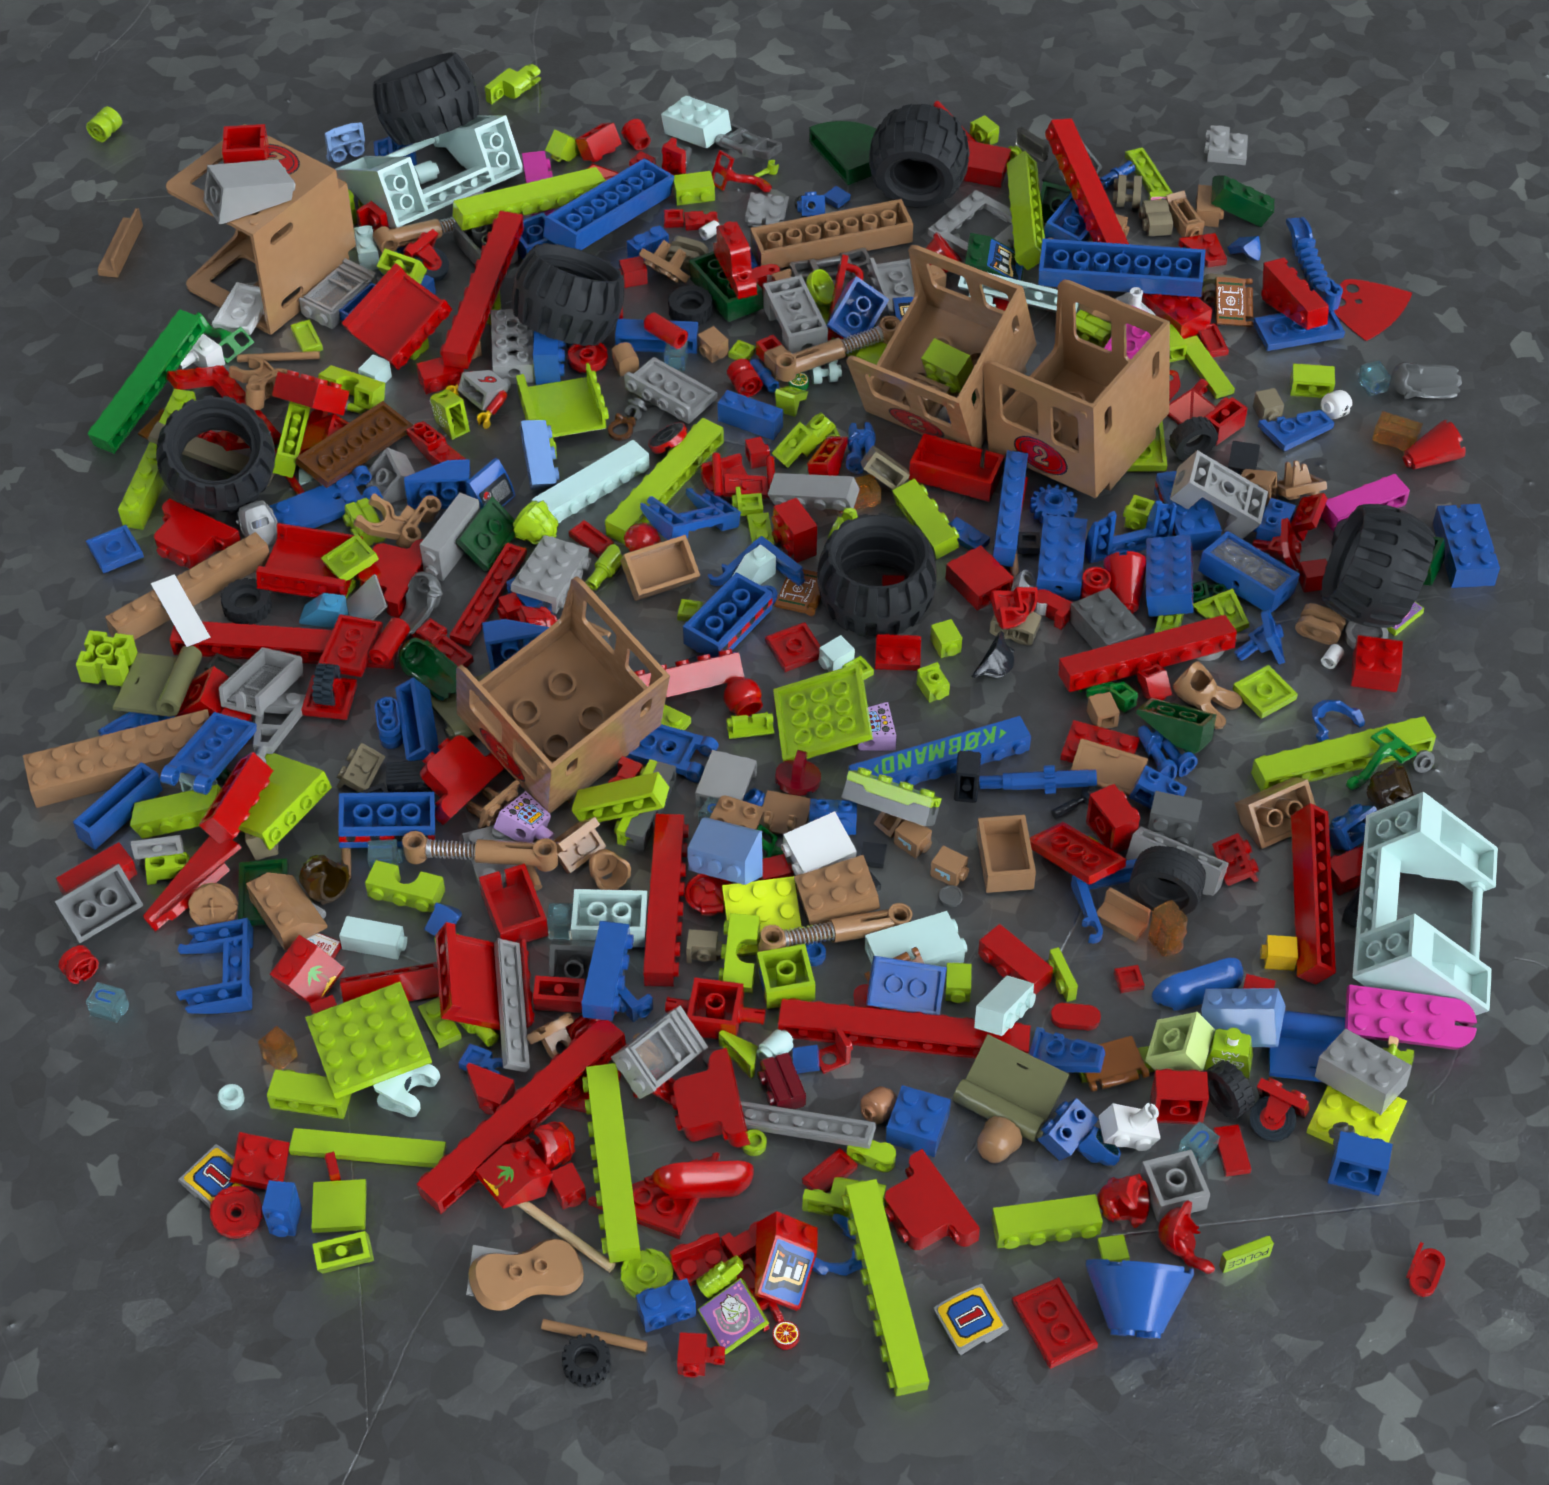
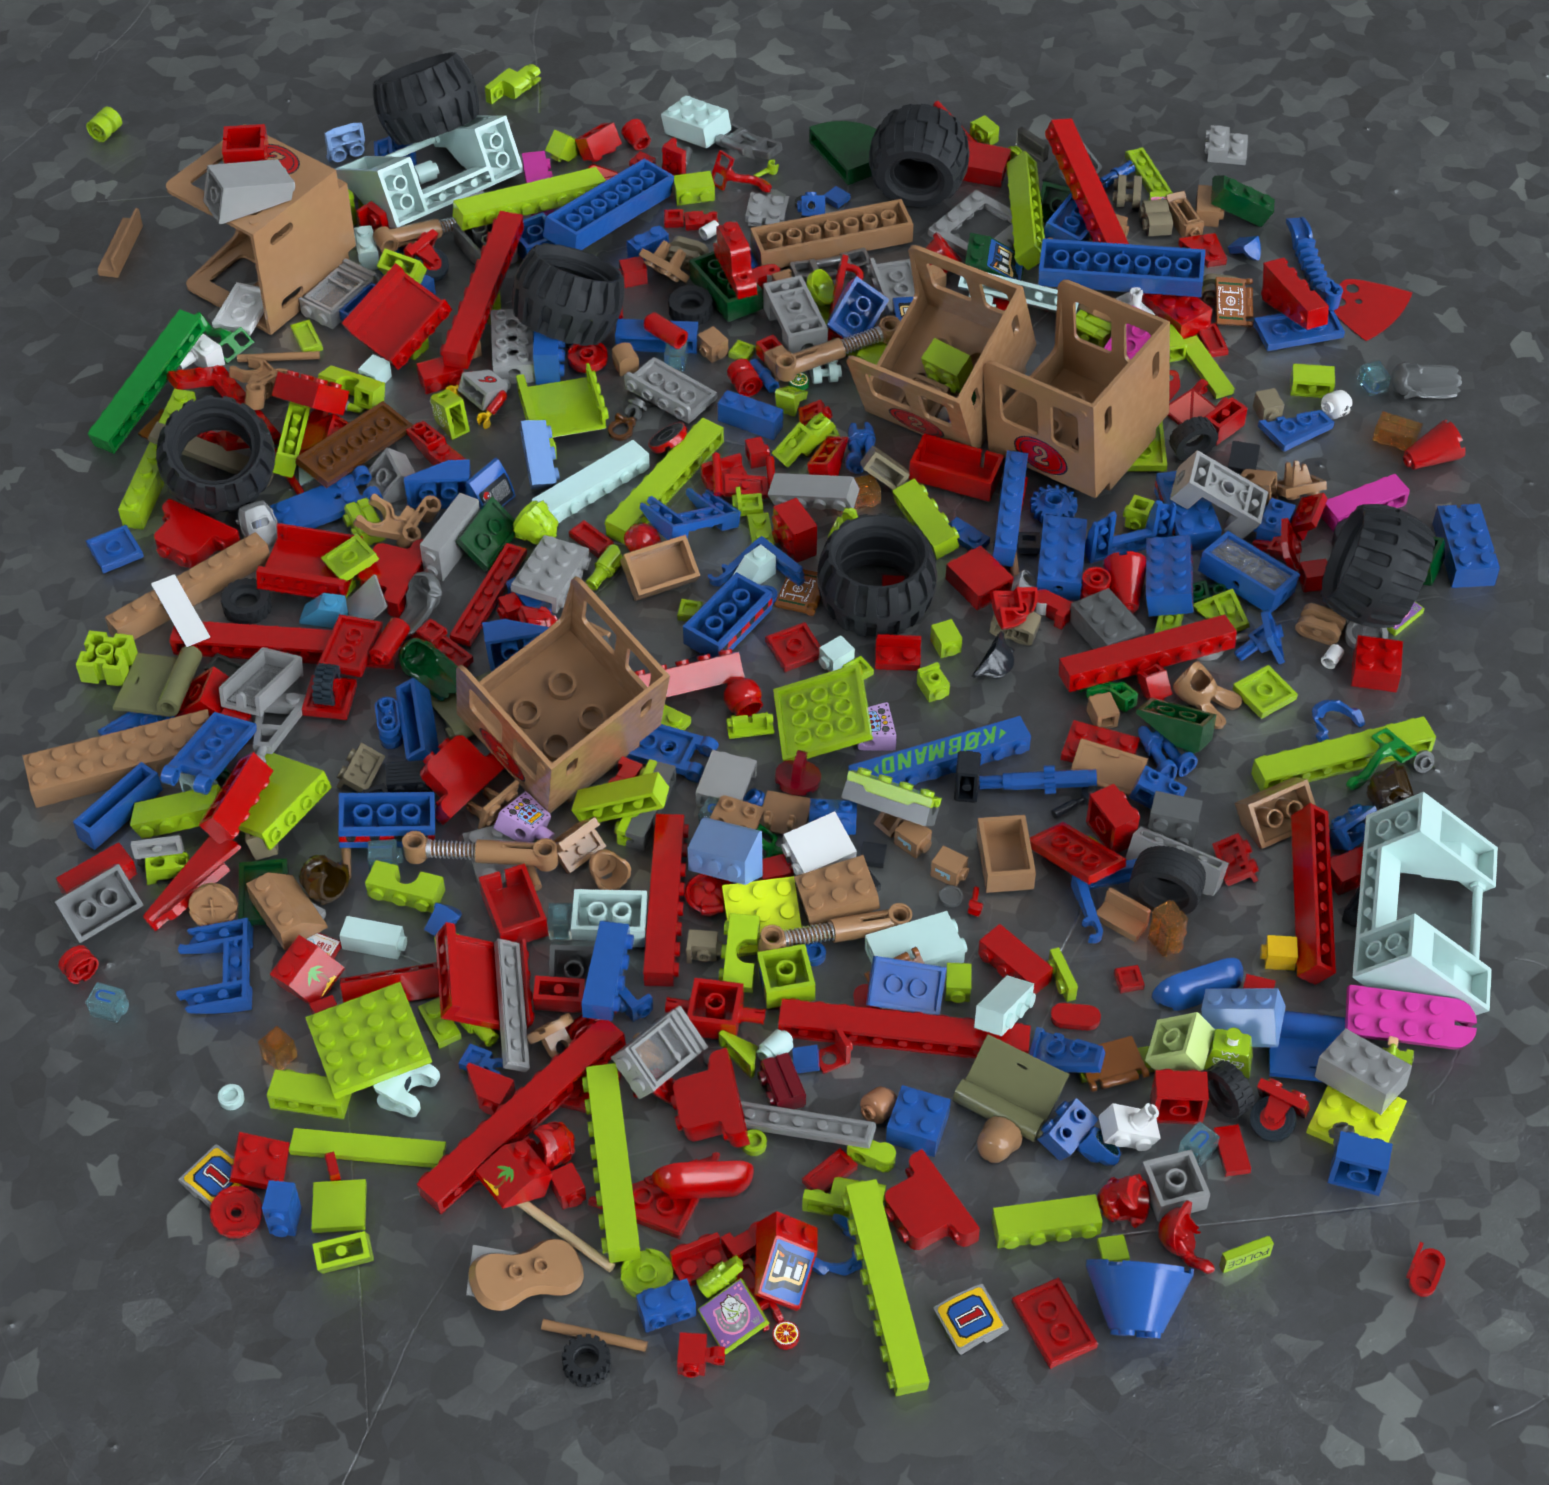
(808, 411): none -> red bracket
(975, 908): none -> red hand

